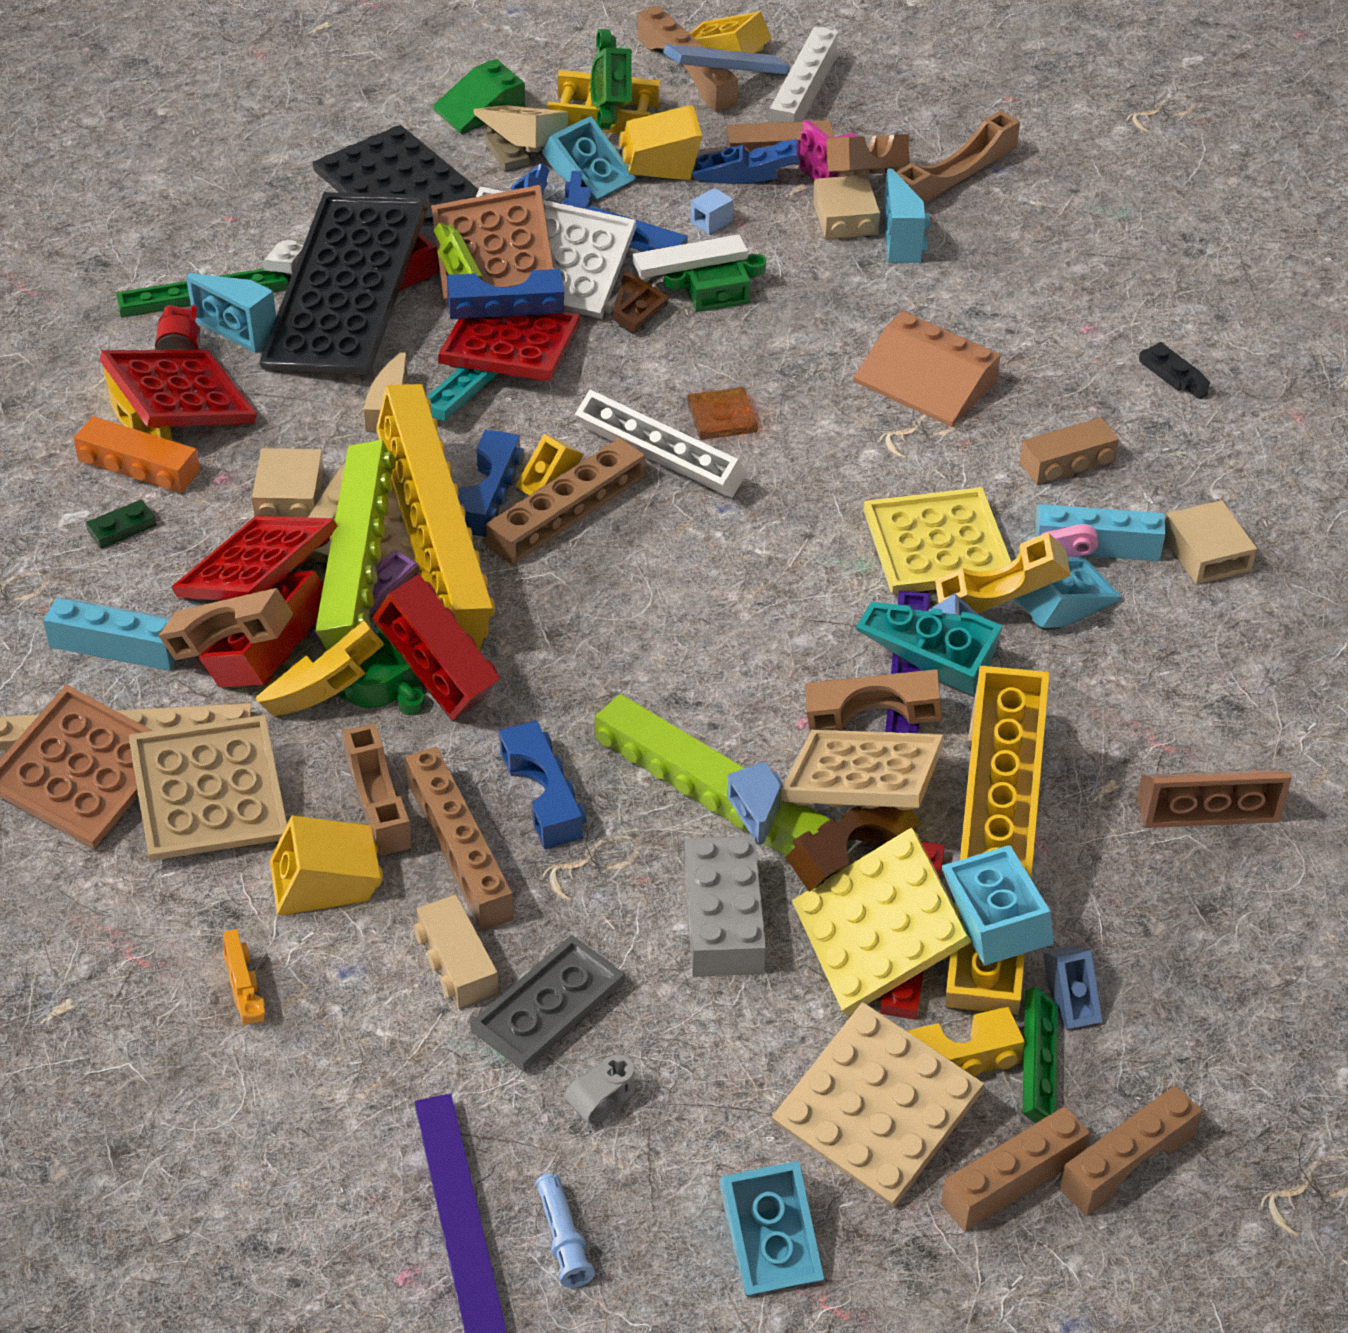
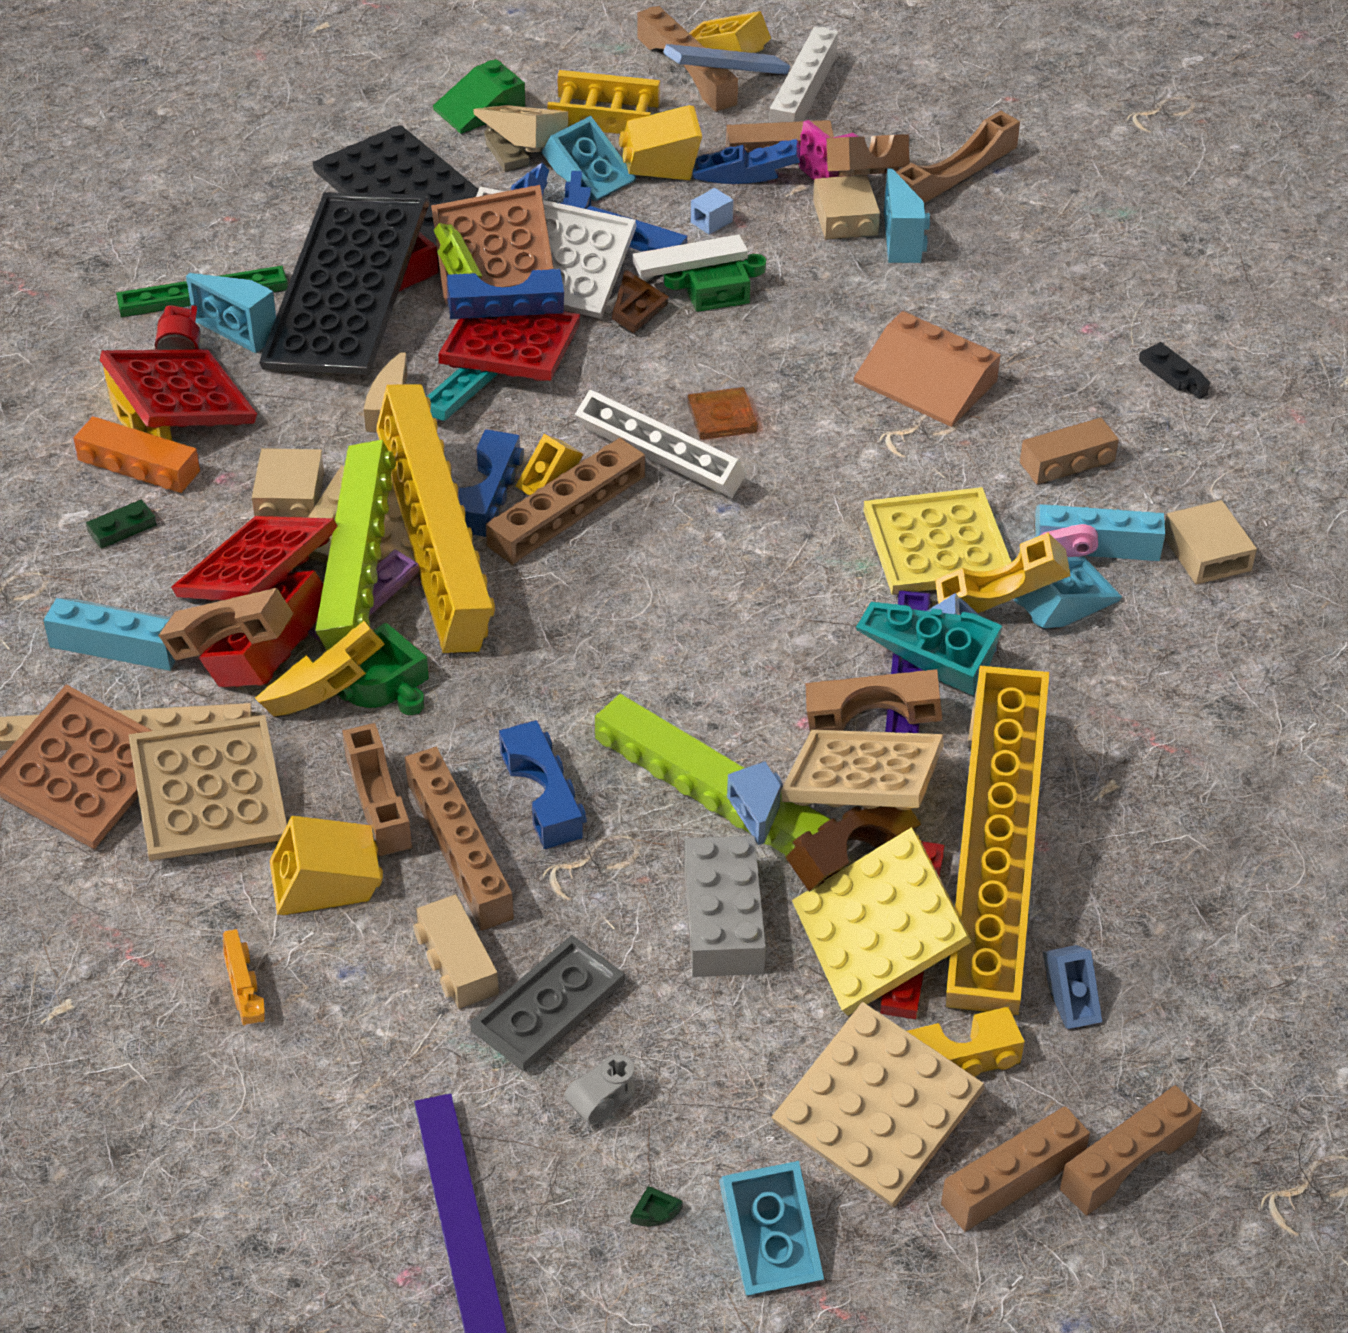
(283, 257): white plate -> none
(436, 647): red brick -> none
(567, 1244): light blue pin -> none
(610, 79): green piece -> none
(655, 1208): none -> dark green tile
(999, 905): medium azure slope -> none
(1040, 1055): green tile -> none
(1213, 798): nougat slope -> none

